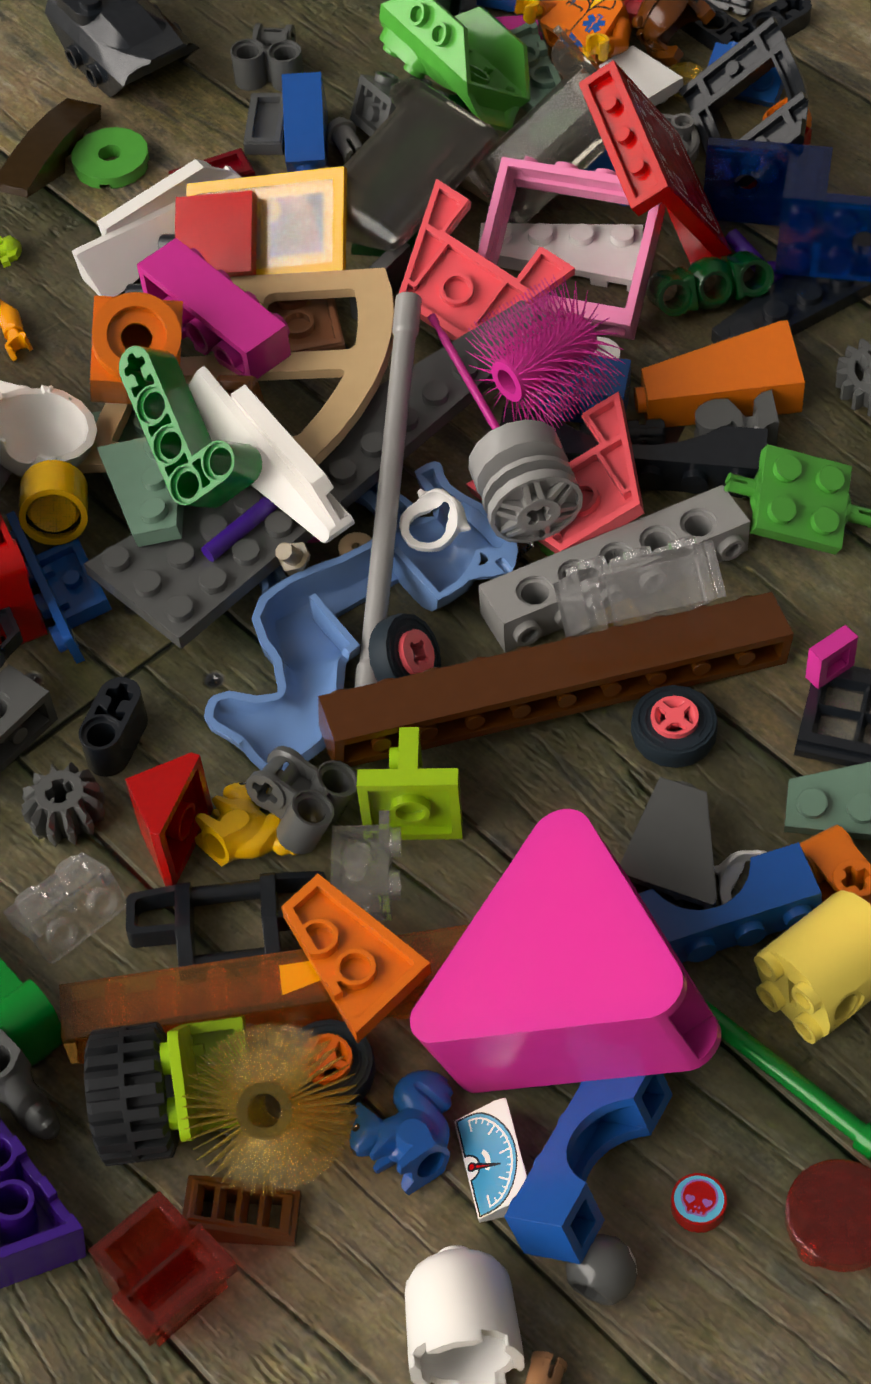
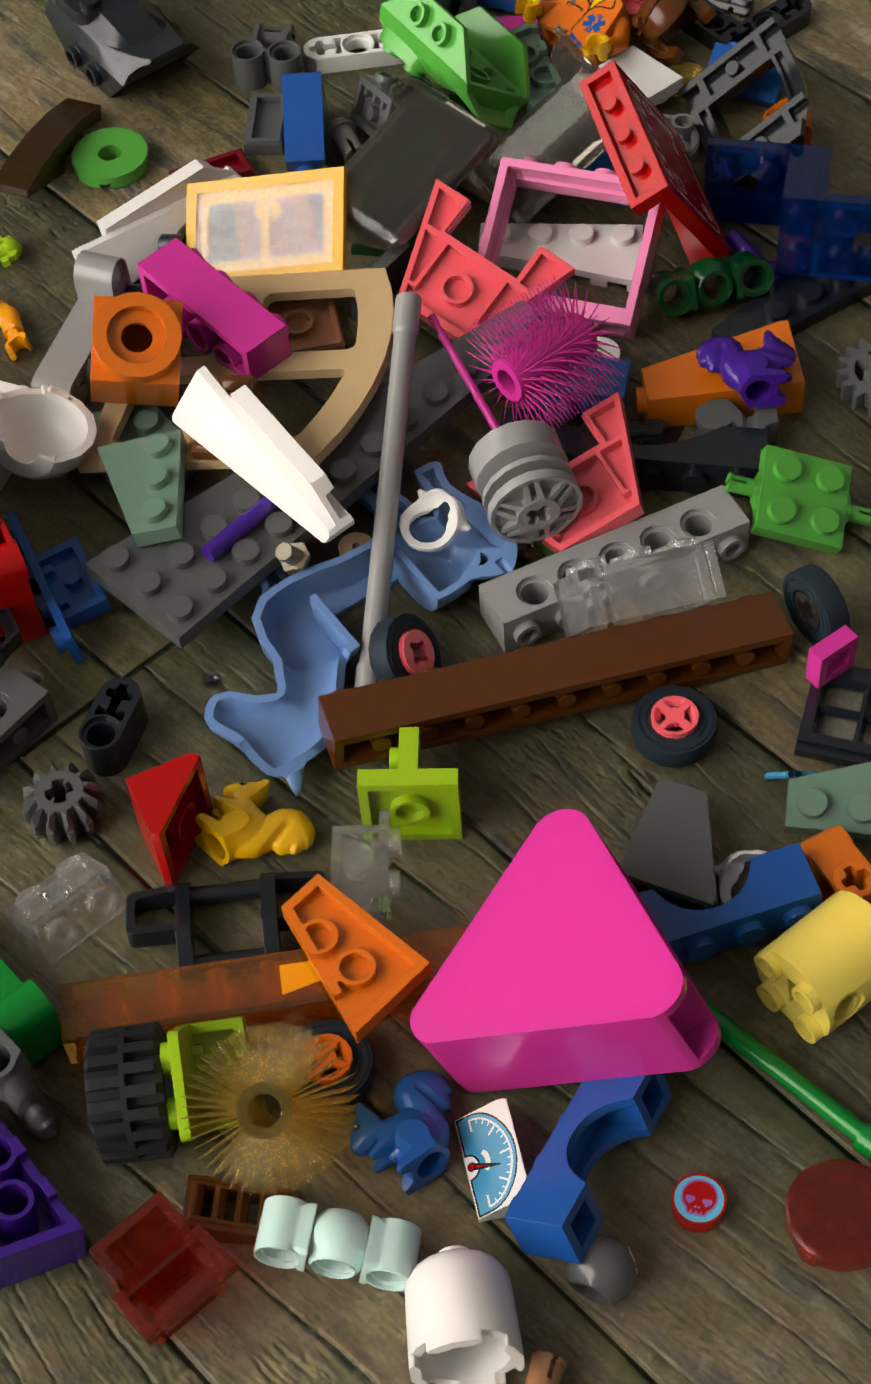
(53, 502): yellow piece -> none
(69, 356): none -> light grey beam
(190, 463): green beam -> none
(220, 229): tile -> none
(302, 796): dark grey piece -> none
(322, 55): none -> white beam
(337, 1243): none -> light aqua piece
(750, 372): none -> dark purple animal
(787, 774): none -> dark azure piece
(814, 602): none -> black bush

